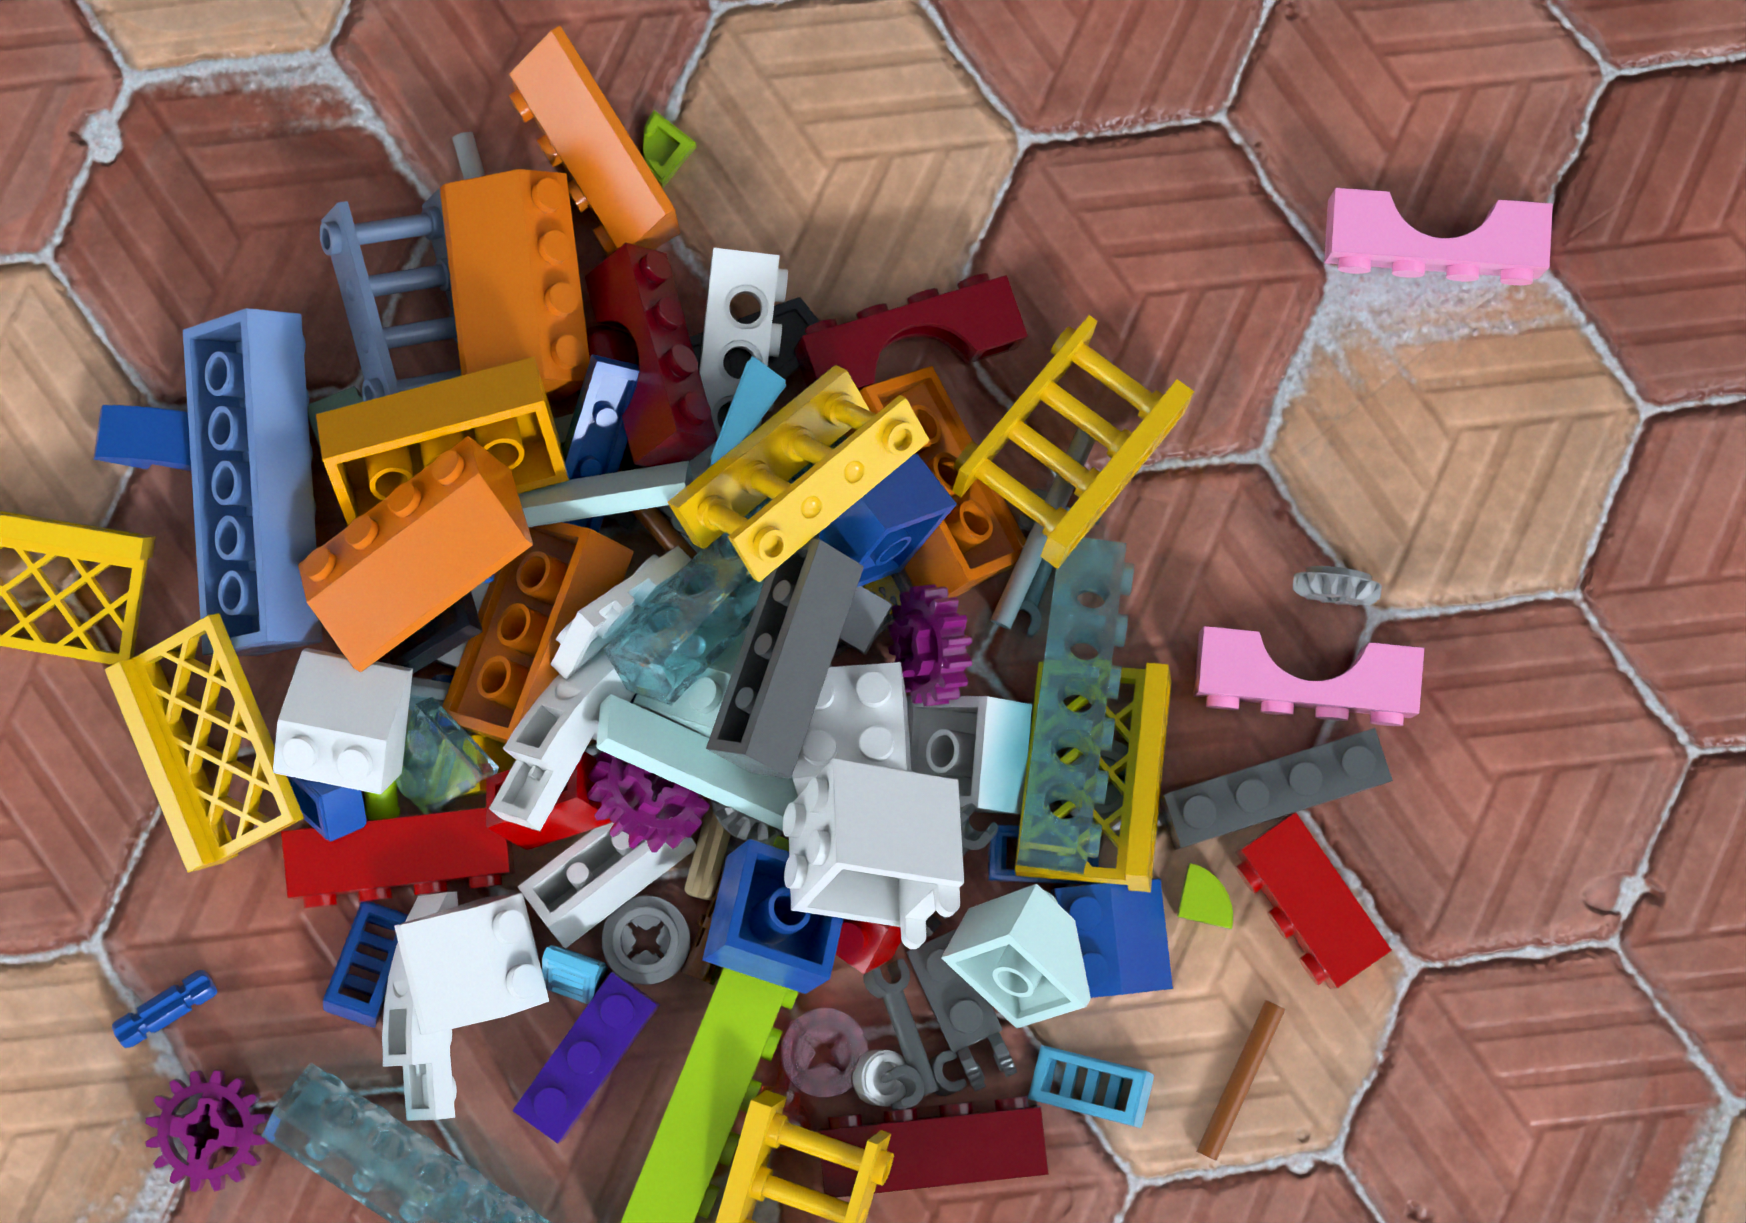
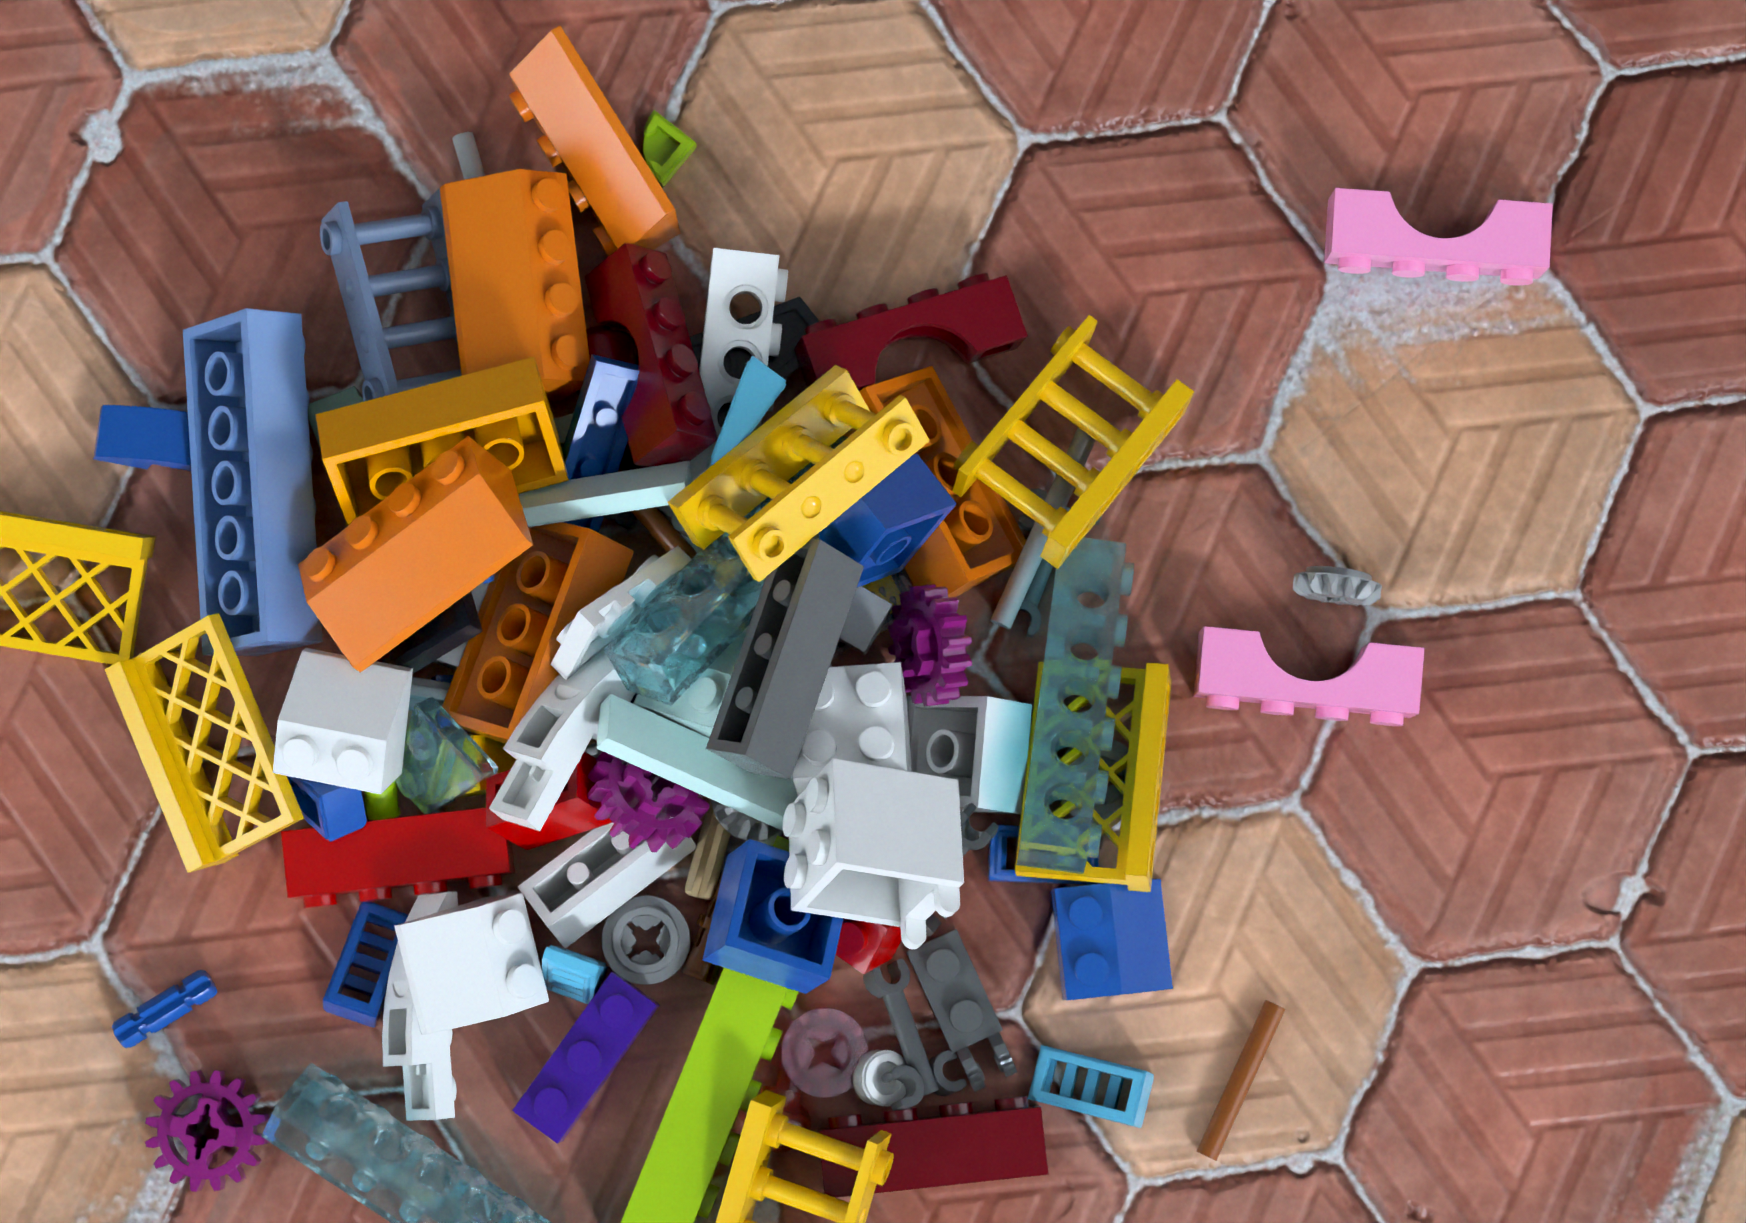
(1021, 956): light aqua slope -> none
(1205, 899): lime tile -> none
(1275, 789): dark grey brick -> none
(1311, 902): red brick -> none

